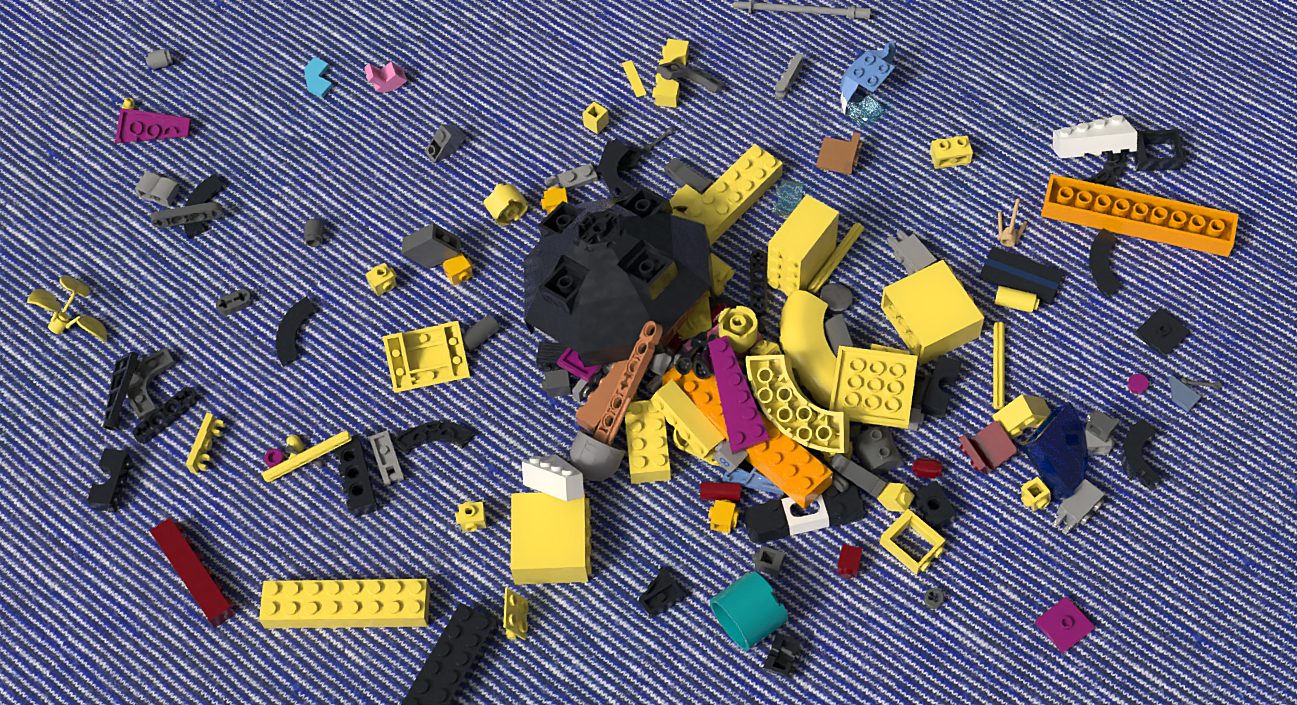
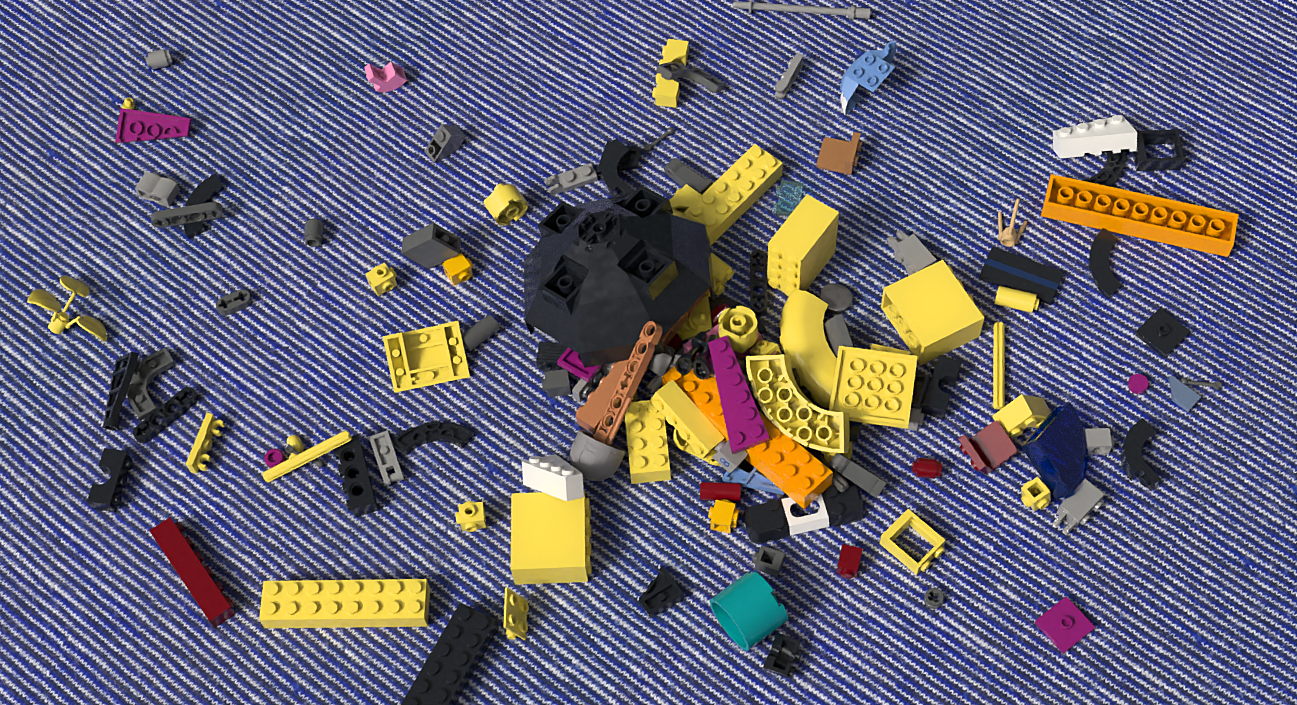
(288, 330): black tile -> none
(313, 73): medium azure tile -> none
(553, 198): yellow brick -> none
(595, 118): light yellow brick -> none
(634, 78): light yellow sticker -> none
(835, 258): light yellow axle -> none
(866, 112): clear light blue brick -> none
(877, 450): dark grey brick -> none
(895, 497): light yellow brick -> none
(934, 495): black brick -> none
(951, 152): light yellow brick -> none
(1101, 425): dark grey brick -> none

